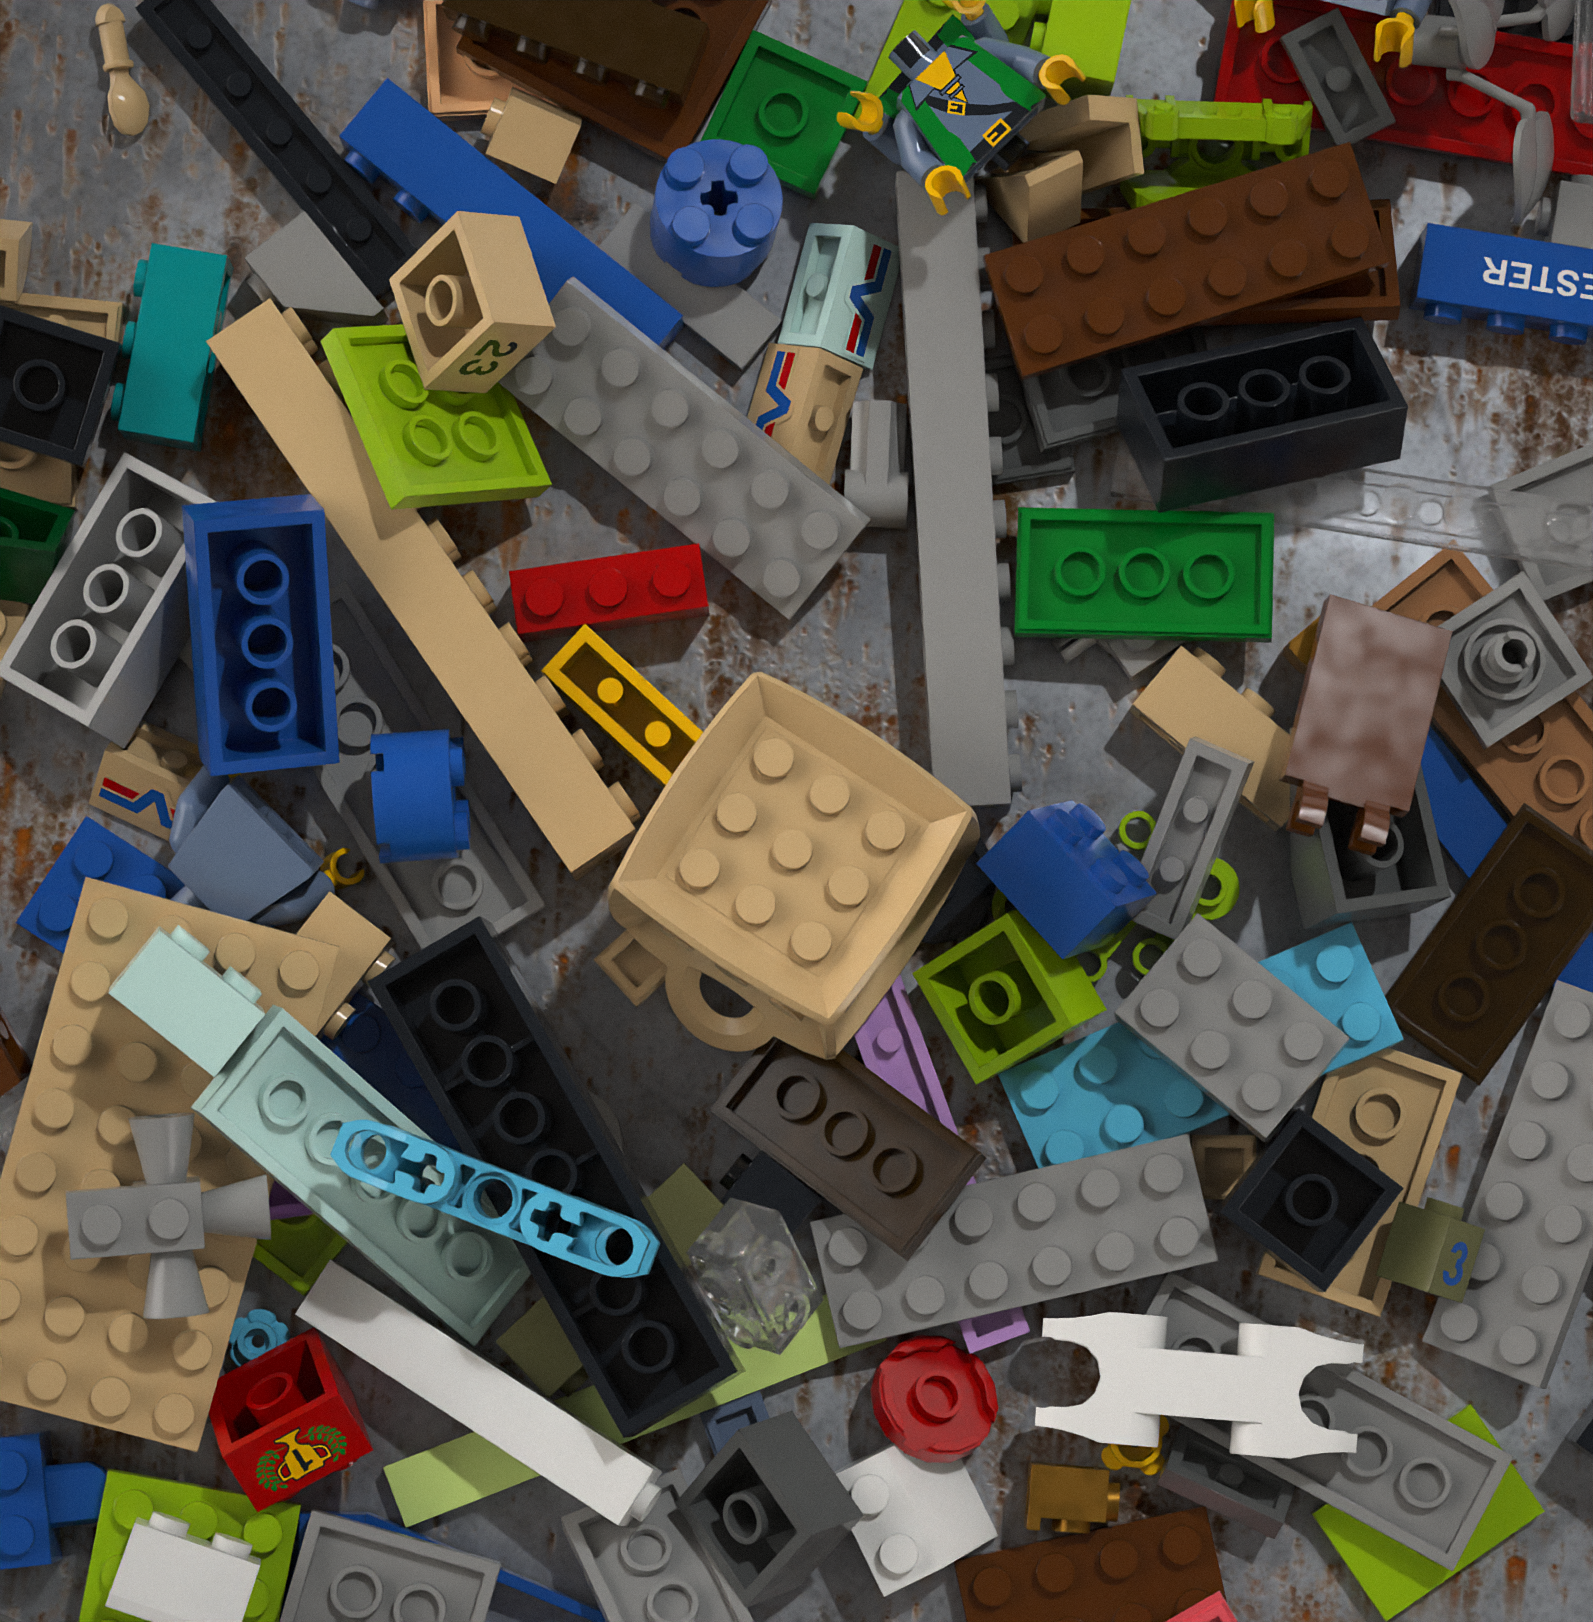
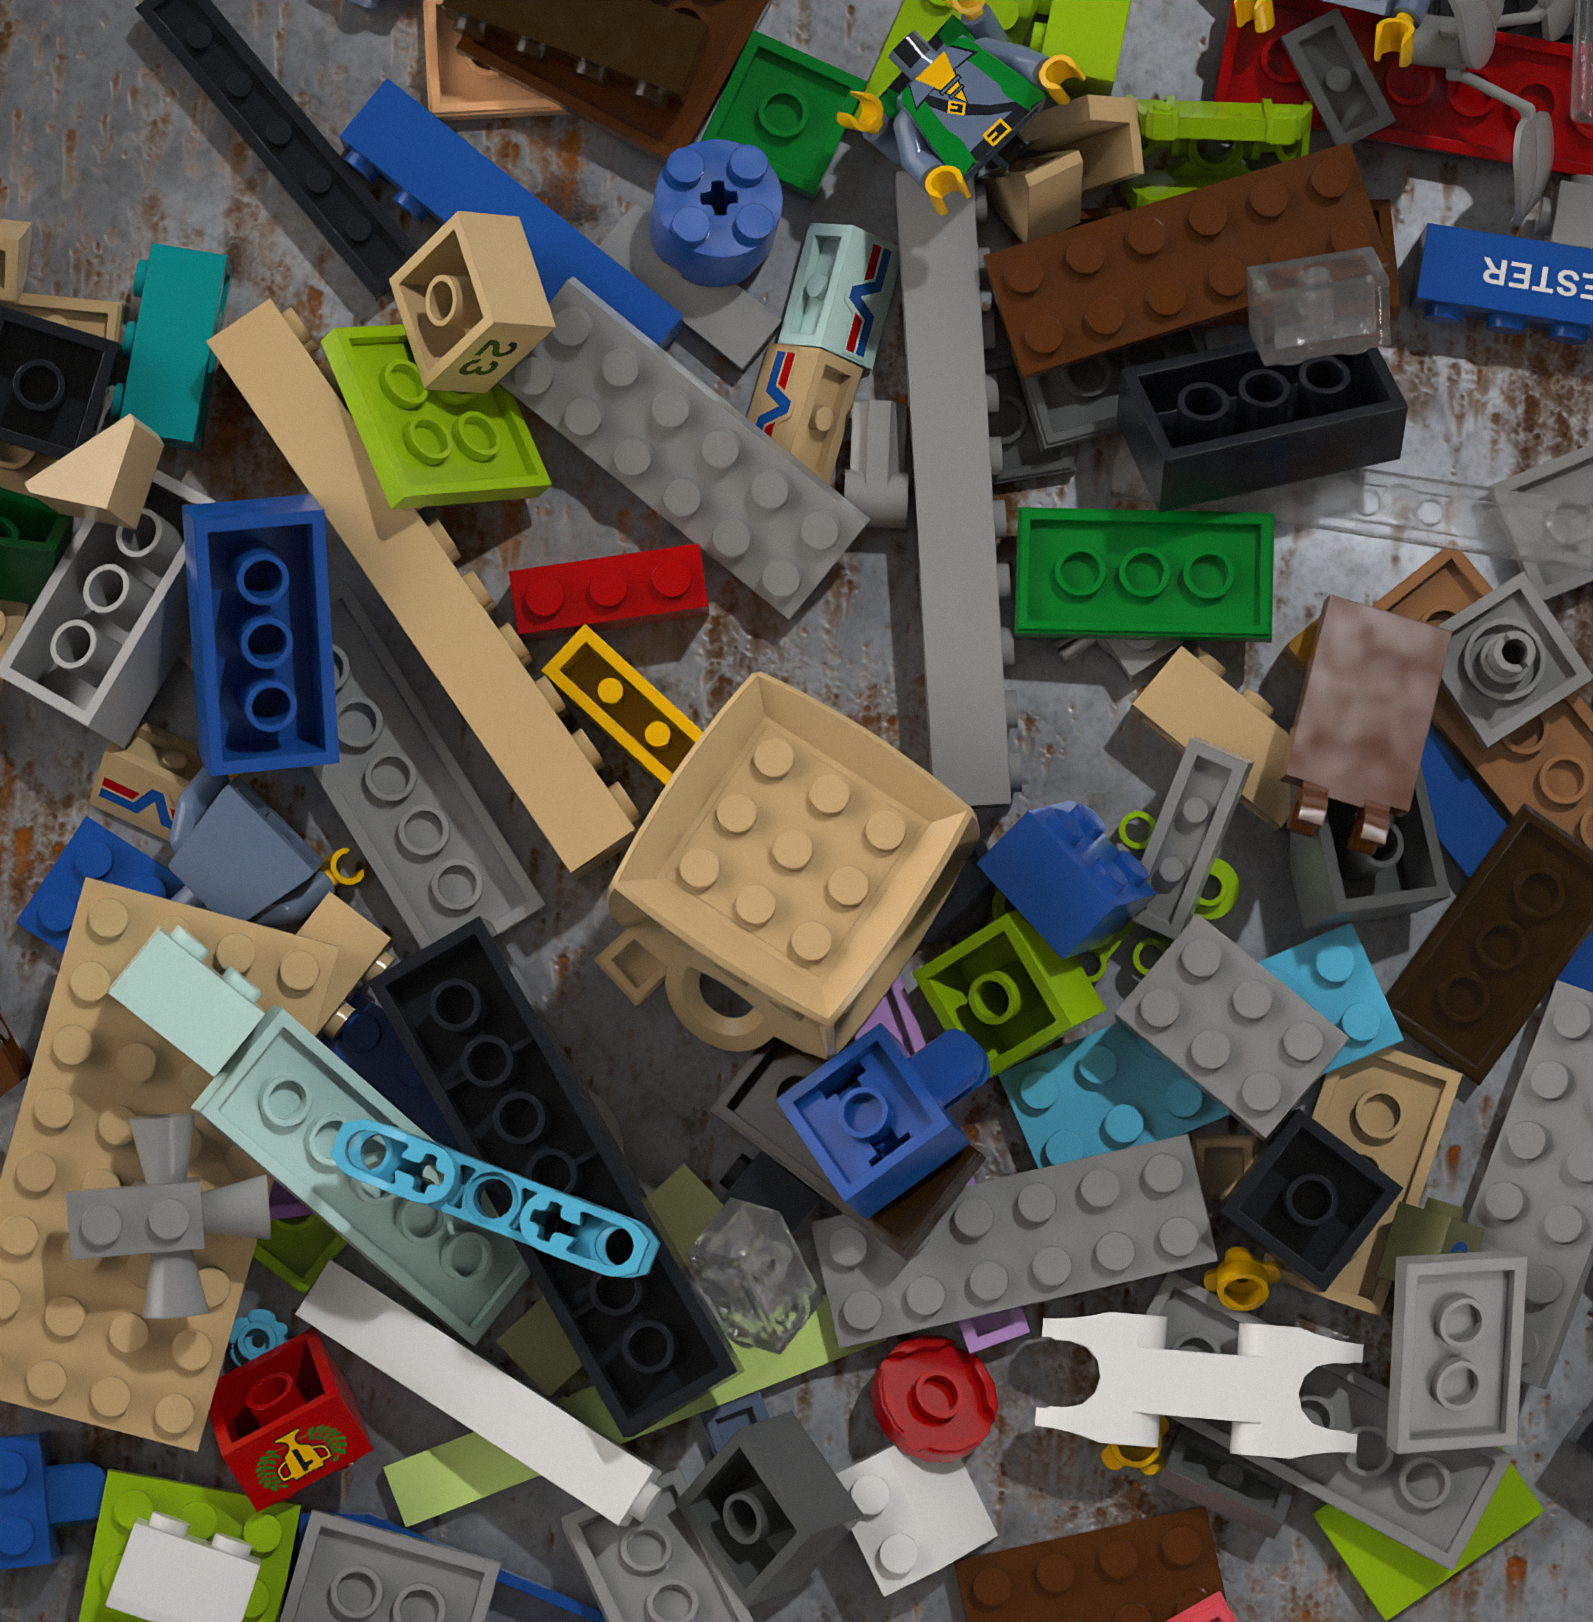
(103, 477): none -> tan slope
(126, 99): tan piece -> none
(308, 274): light grey slope -> none
(417, 796): blue brick -> none
(531, 134): tan brick -> none
(884, 1115): none -> blue brick
(1070, 1497): pearl gold brick -> none
(1242, 1279): none -> yellow plate
(1319, 306): none -> clear brick
(1456, 1351): none -> light grey plate

